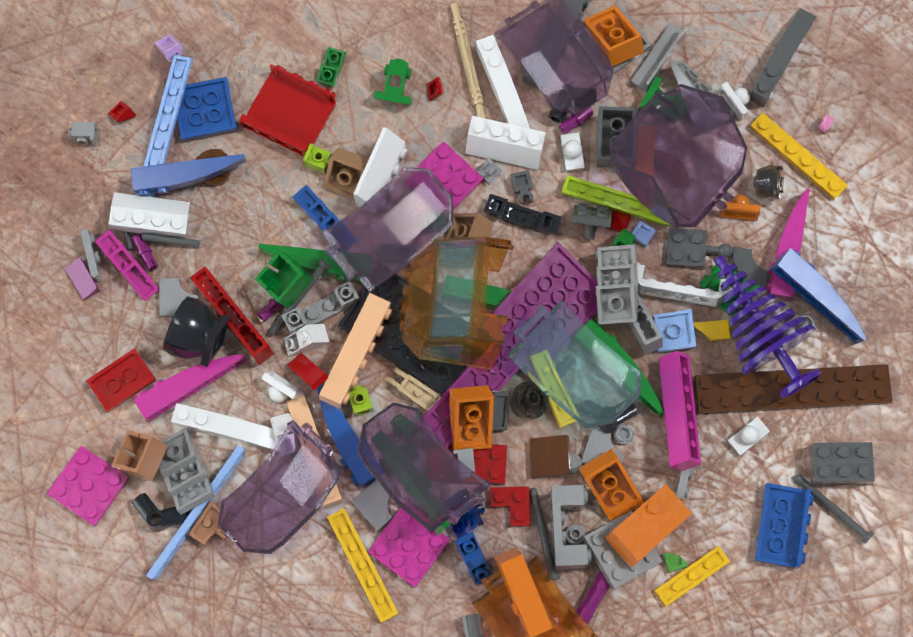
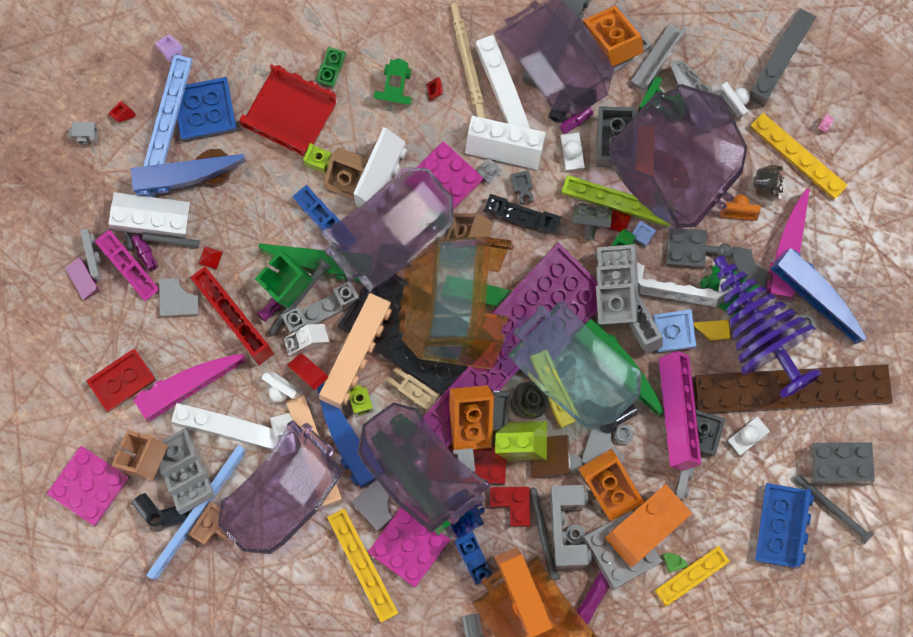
(195, 332): black plate -> none
(210, 257): none -> red slope
(522, 441): none -> lime slope
(708, 424): none -> dark grey plate

